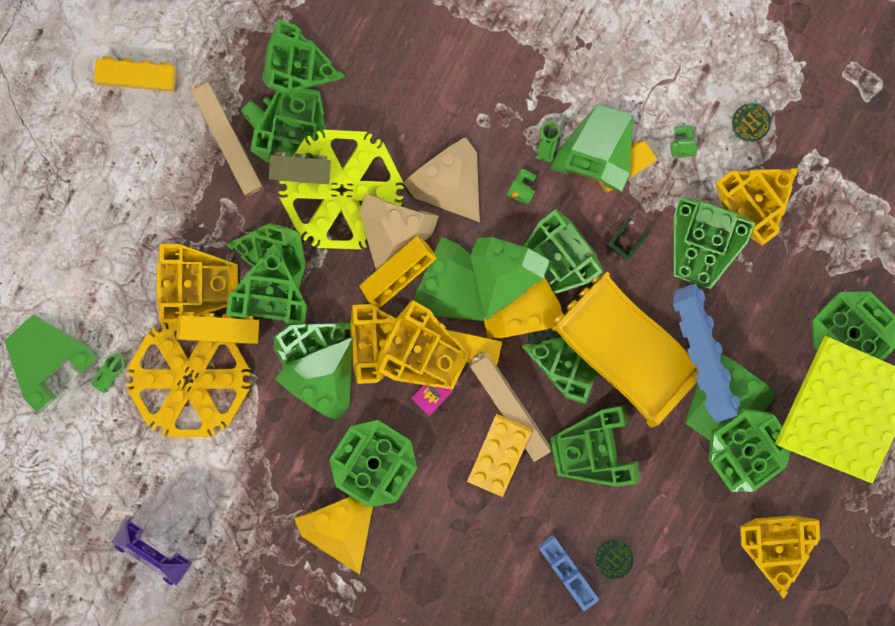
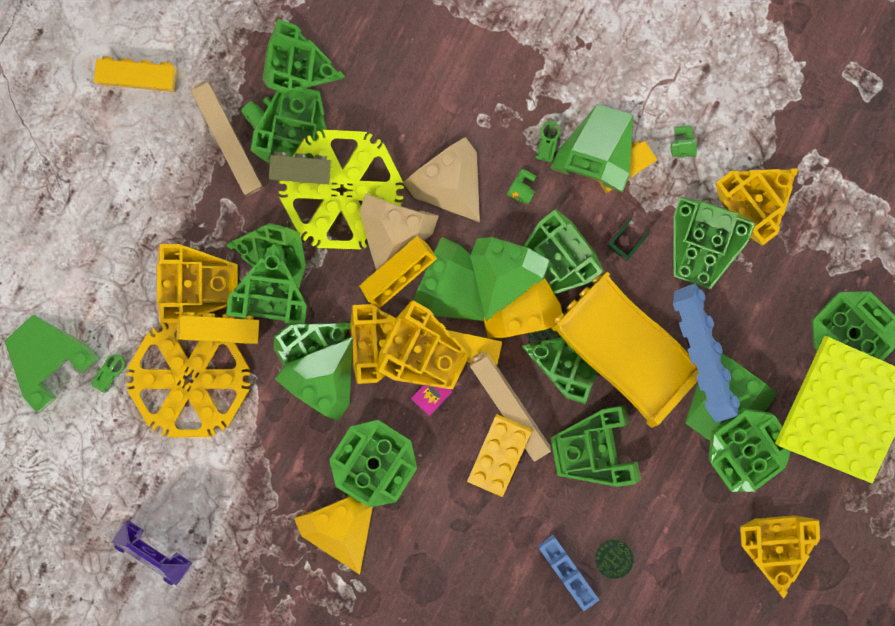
(751, 122): clear green tile -> none

